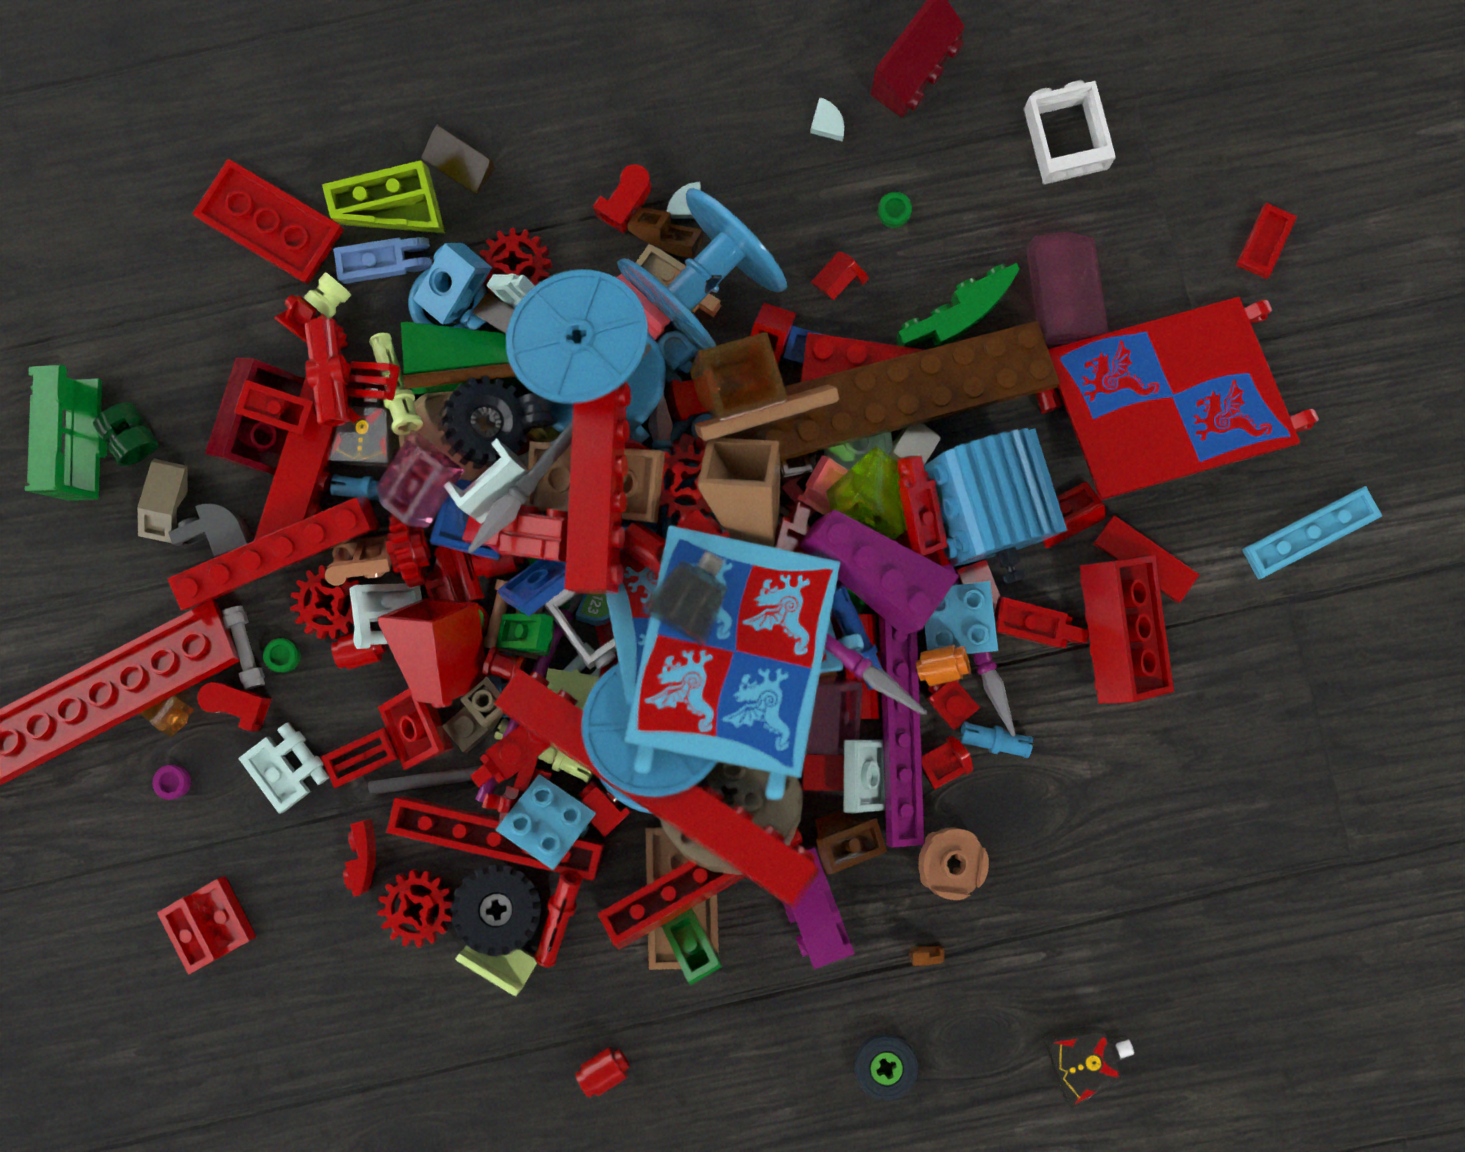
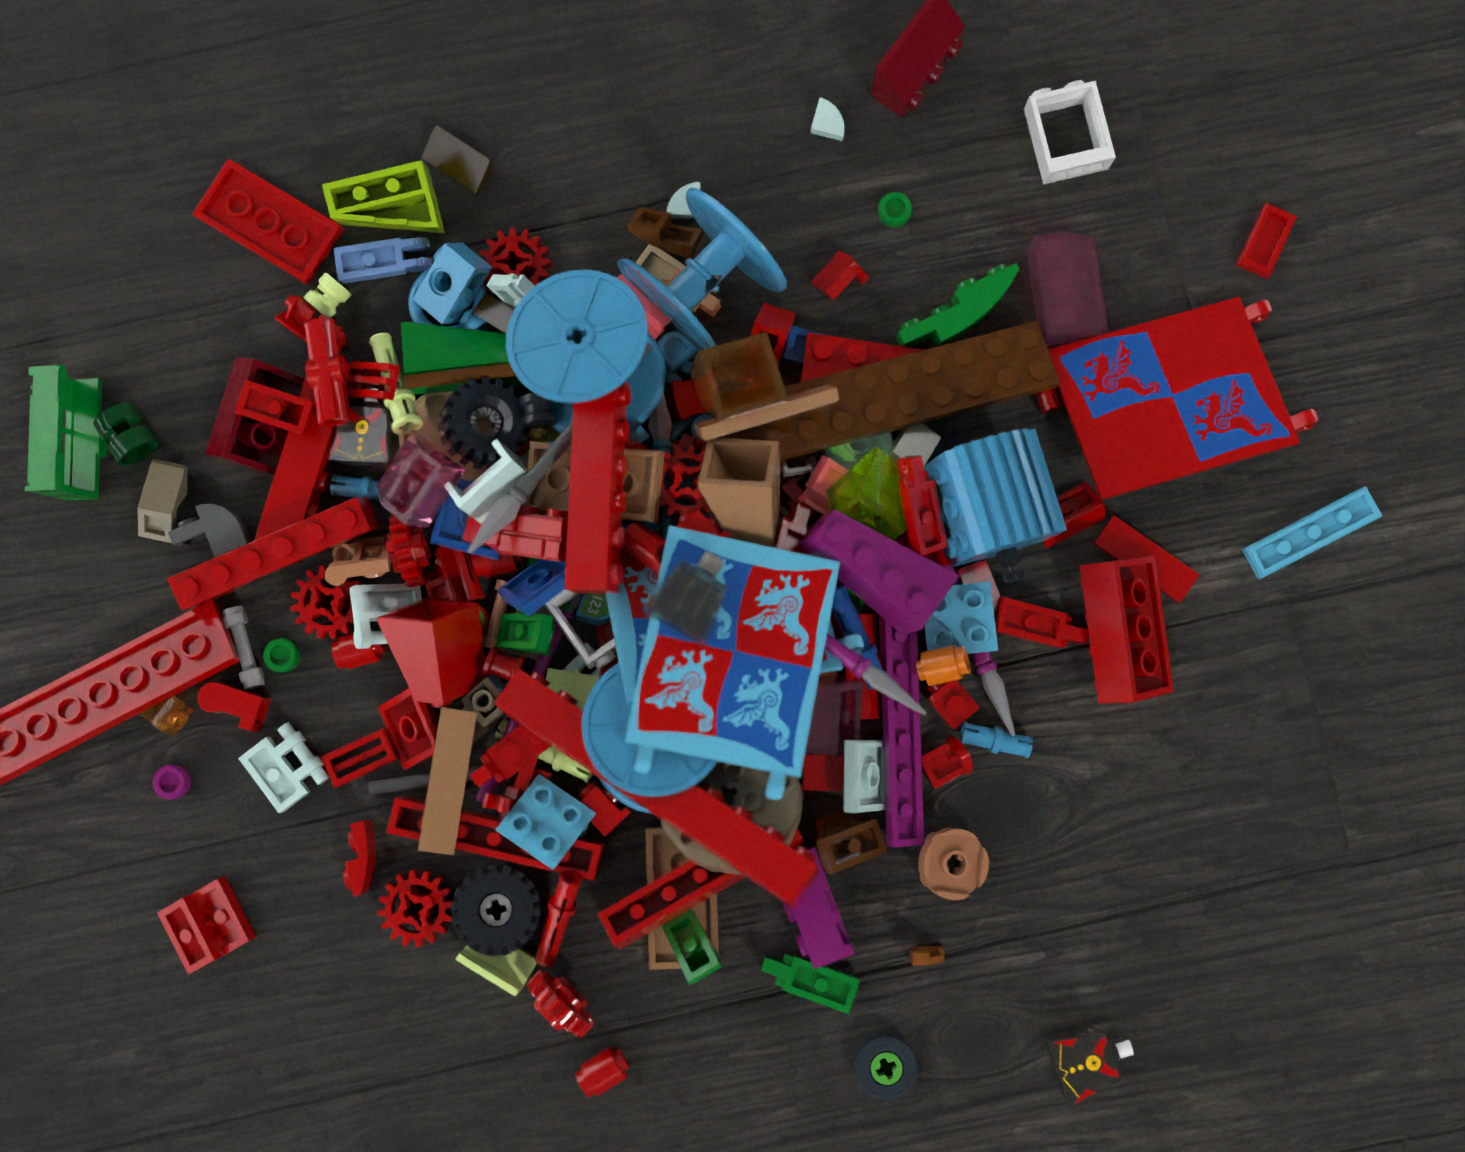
(447, 781): none -> medium nougat tile
(560, 1003): none -> red gear
(626, 199): red leg -> none
(819, 985): none -> green hinge

